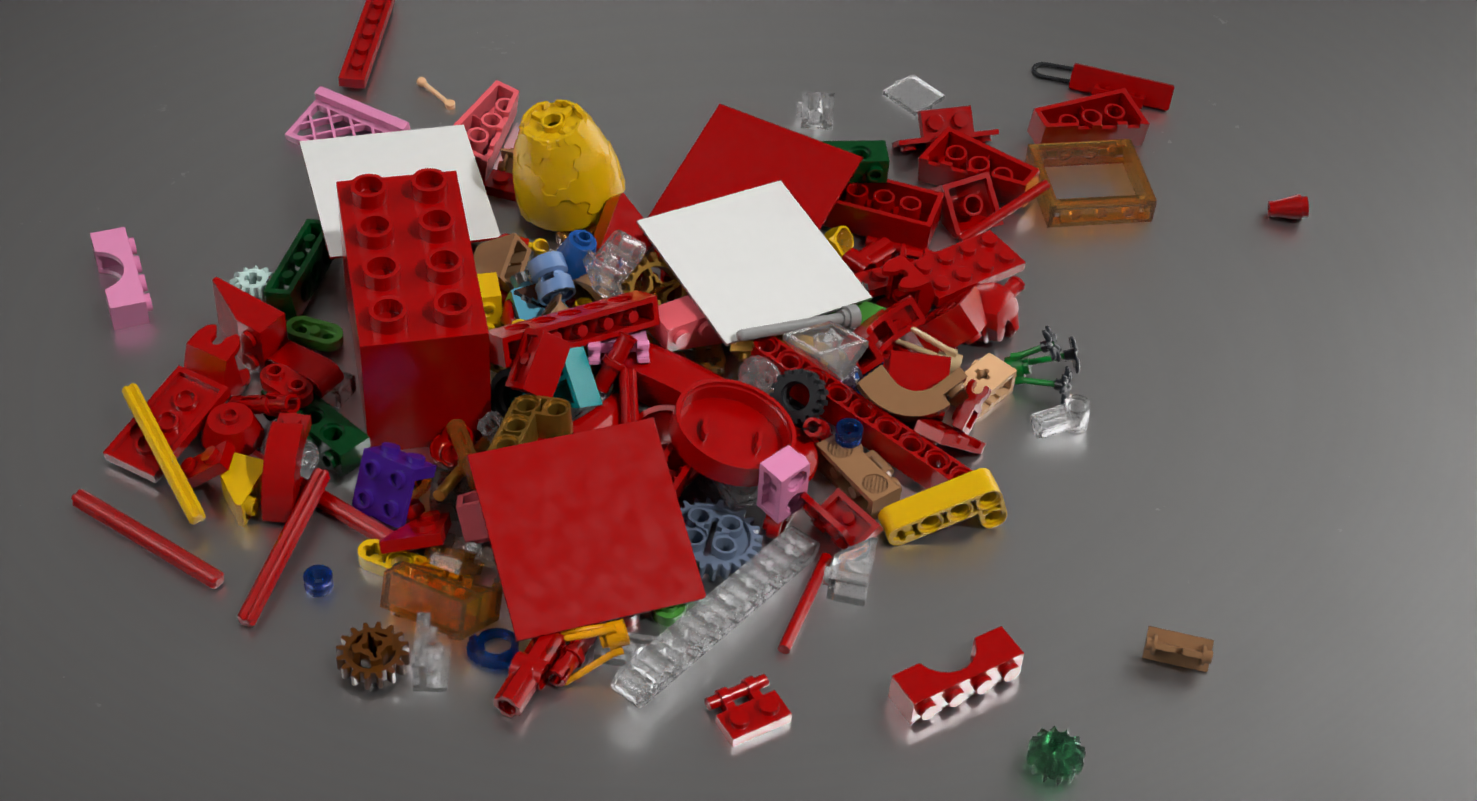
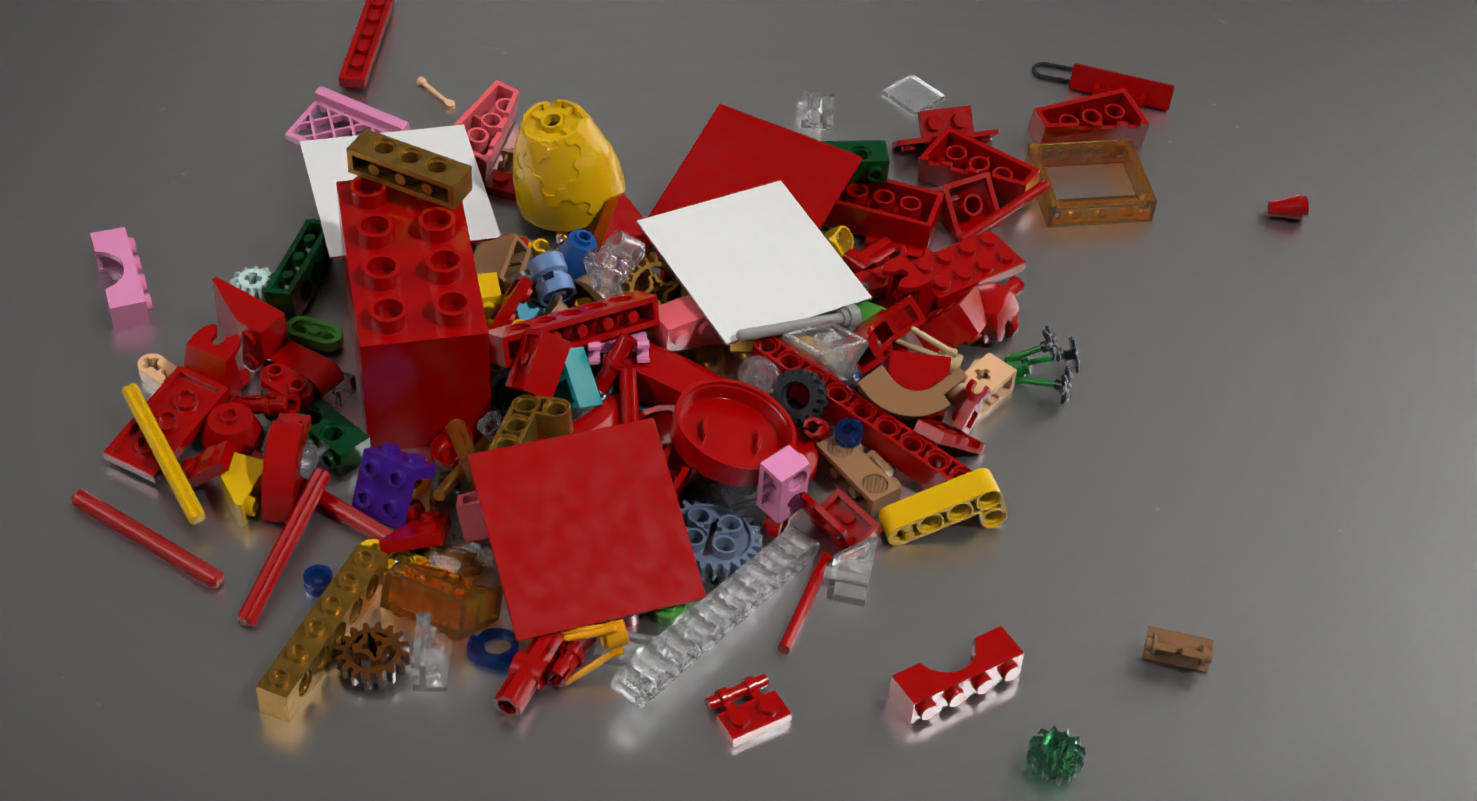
(147, 369): none -> light nougat beam
(315, 641): none -> pearl gold brick
(409, 169): none -> pearl gold brick
(517, 293): none -> red plate
(1069, 417): clear piece -> none

